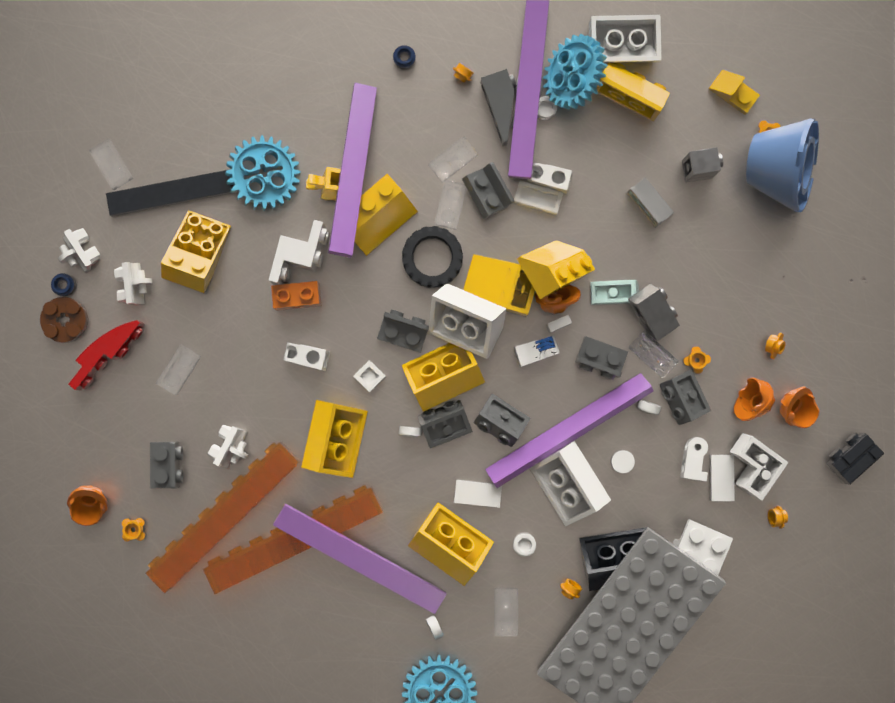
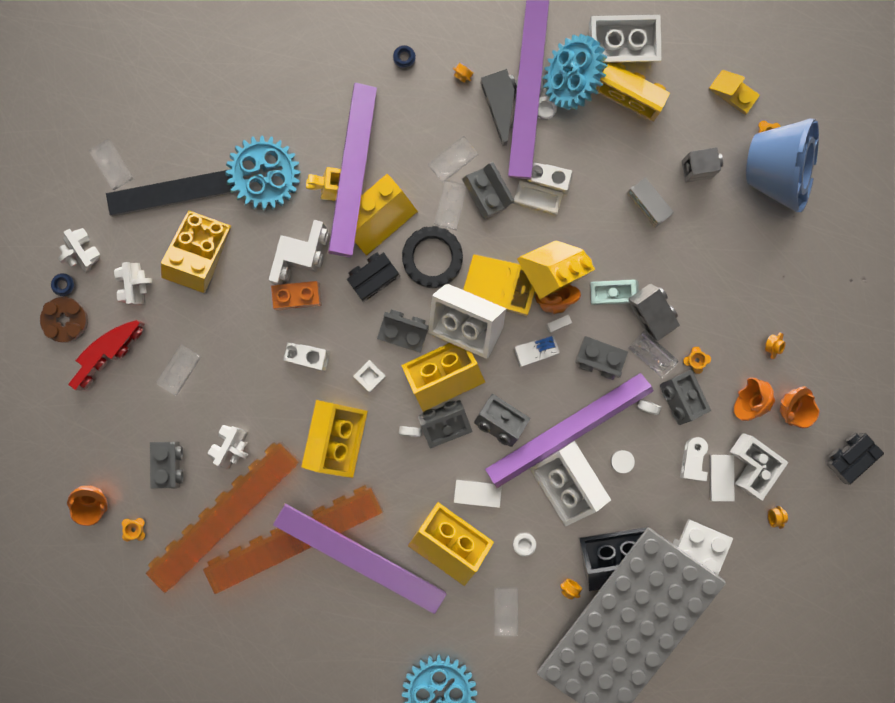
(373, 276): none -> black brick
(434, 627): white tile -> none

